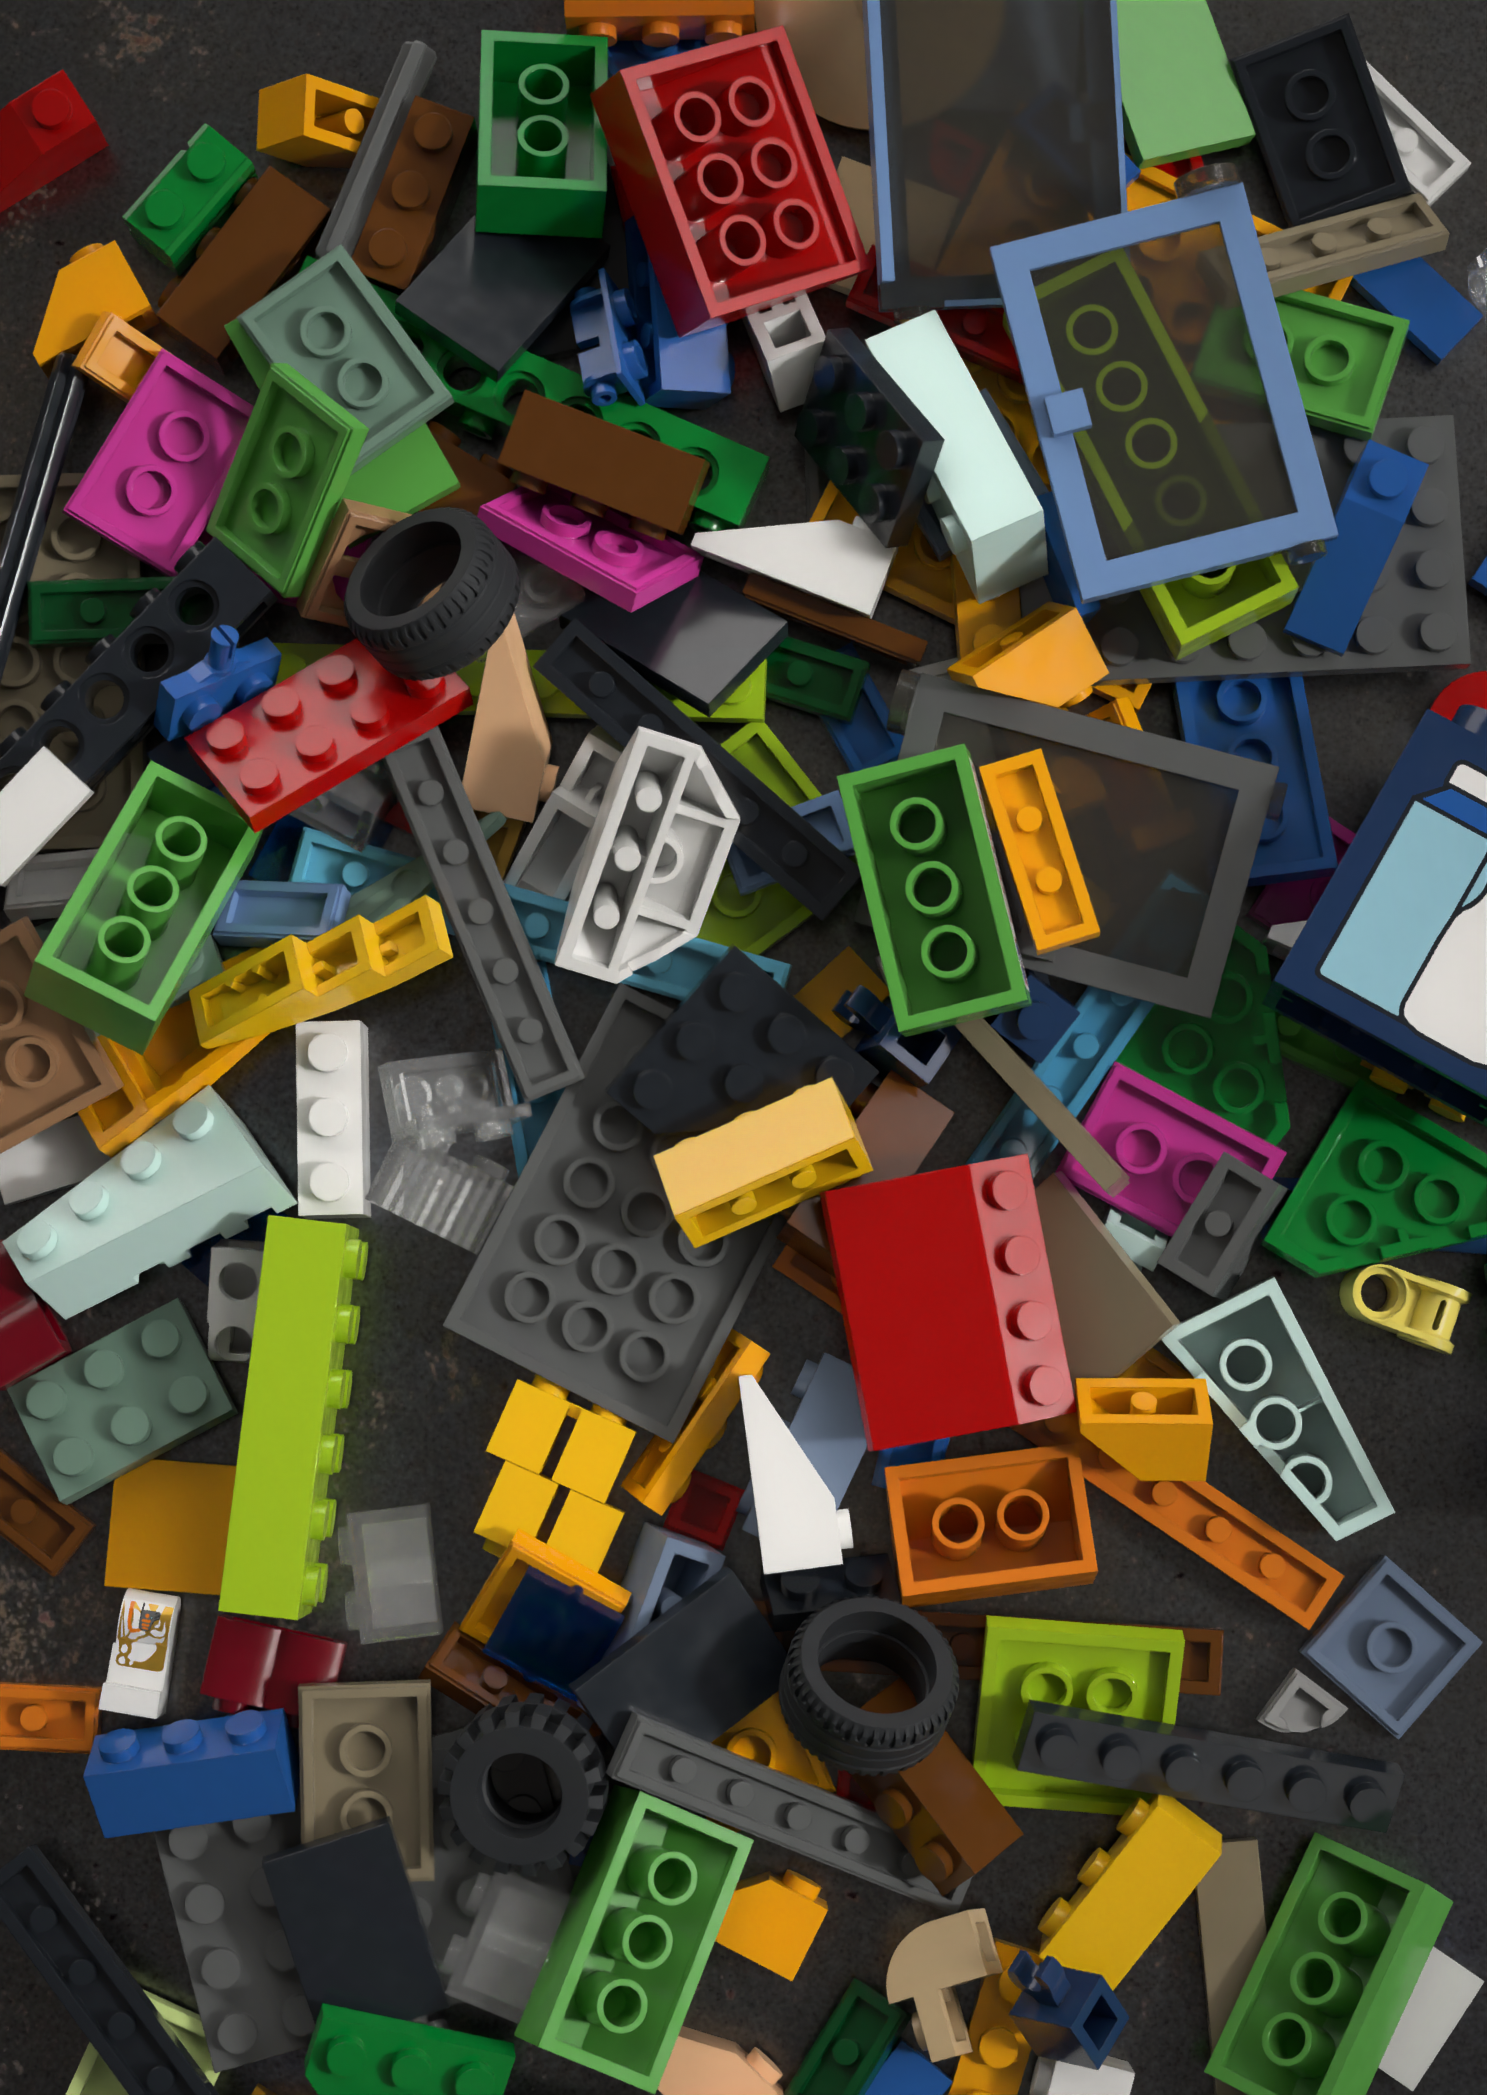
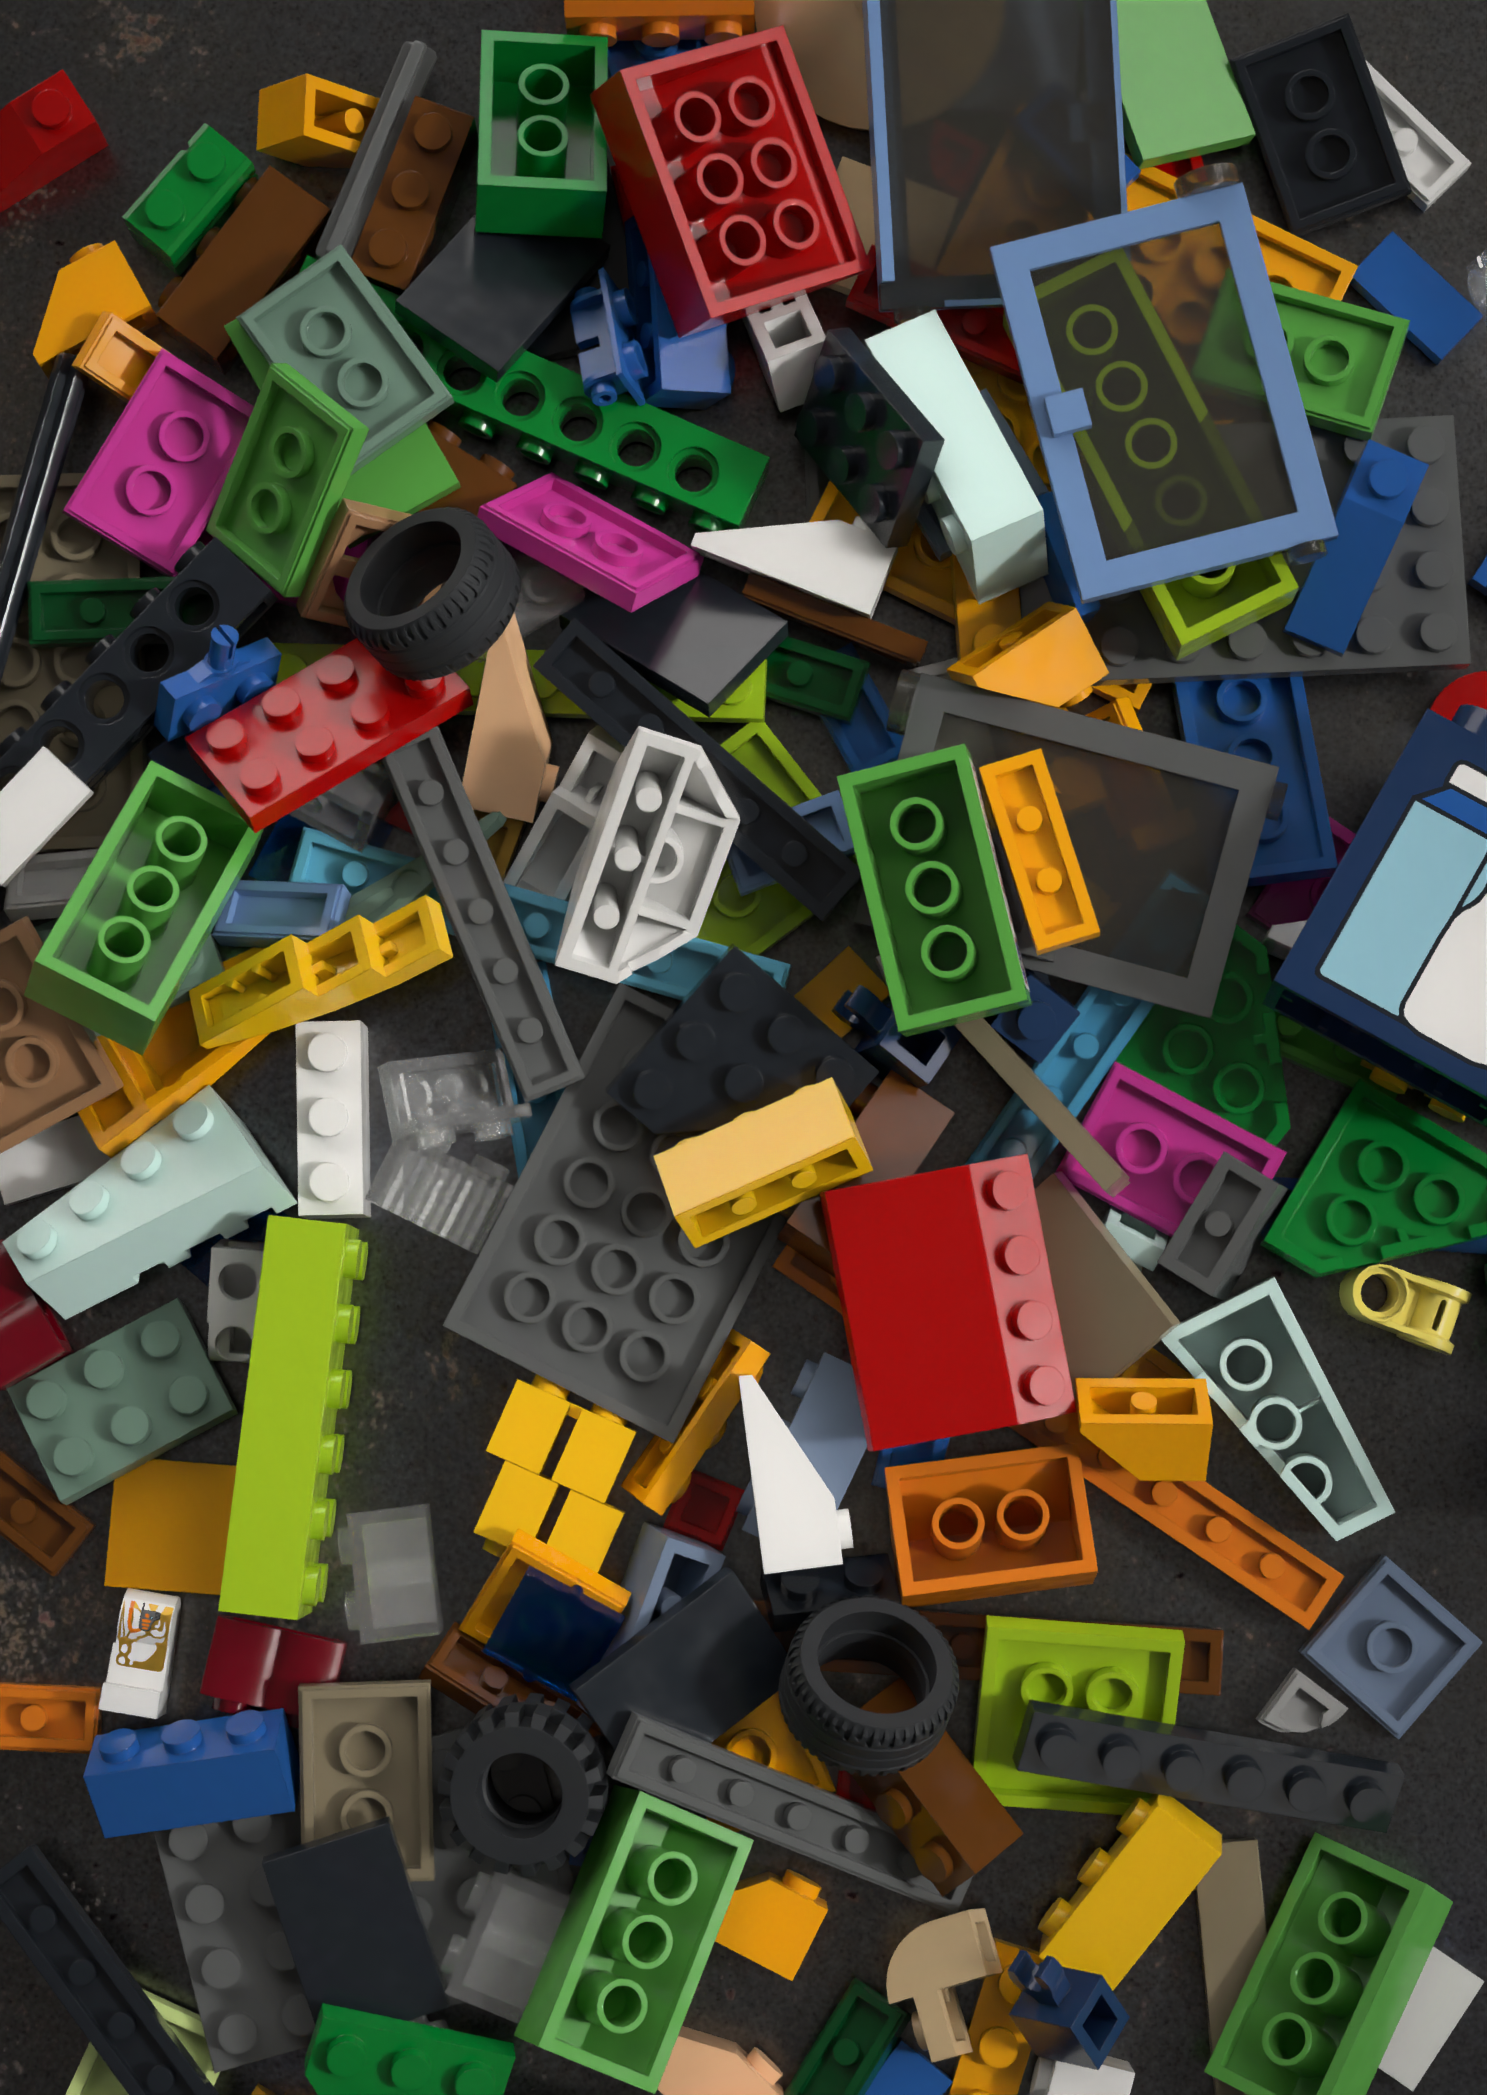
(602, 466): reddish brown brick -> none
(1351, 244): dark tan tile -> none

